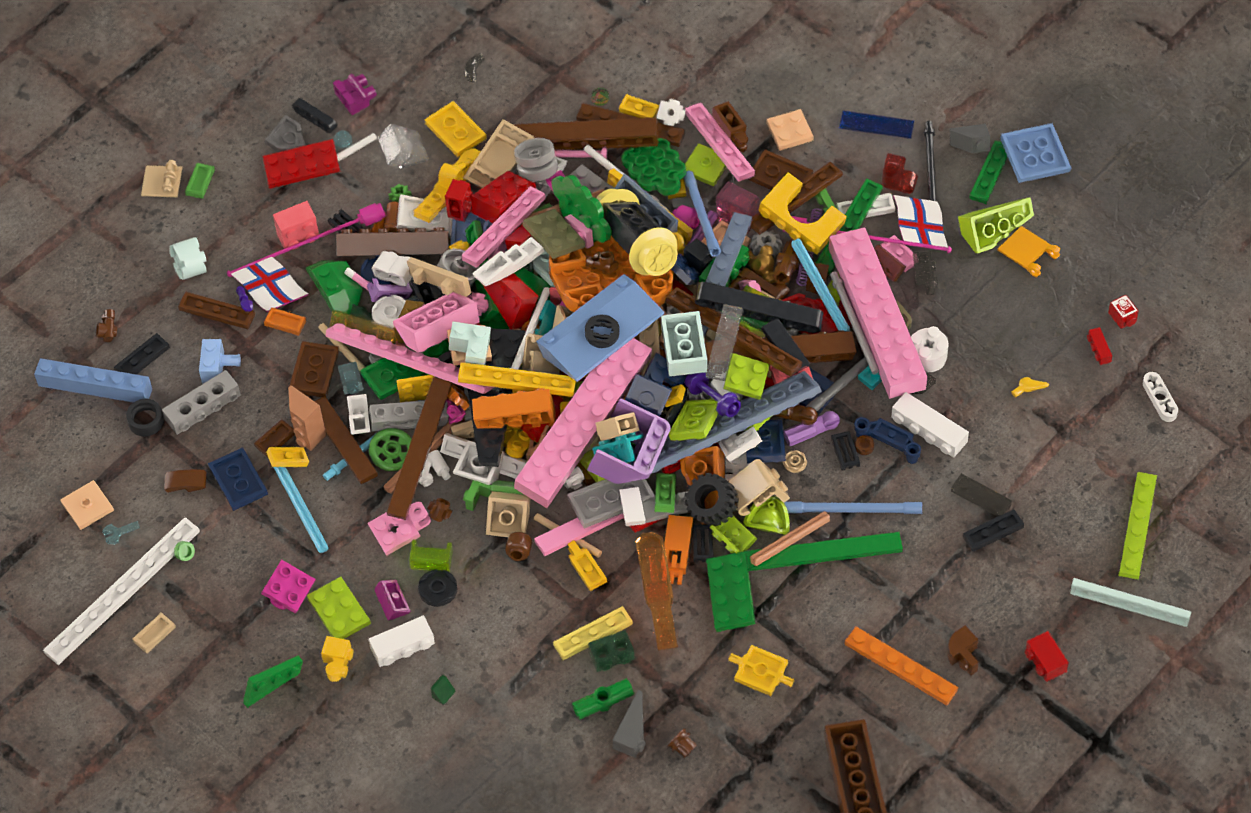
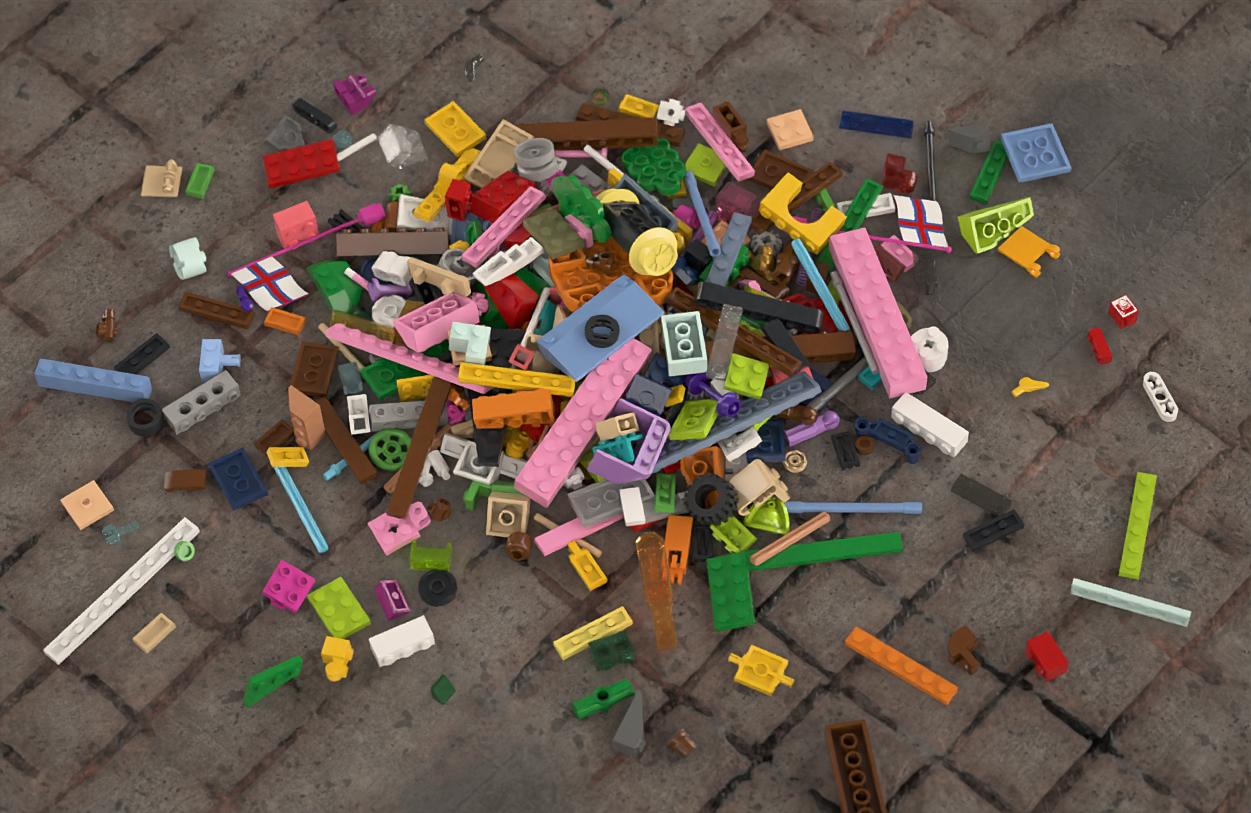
(522, 356): none -> brick

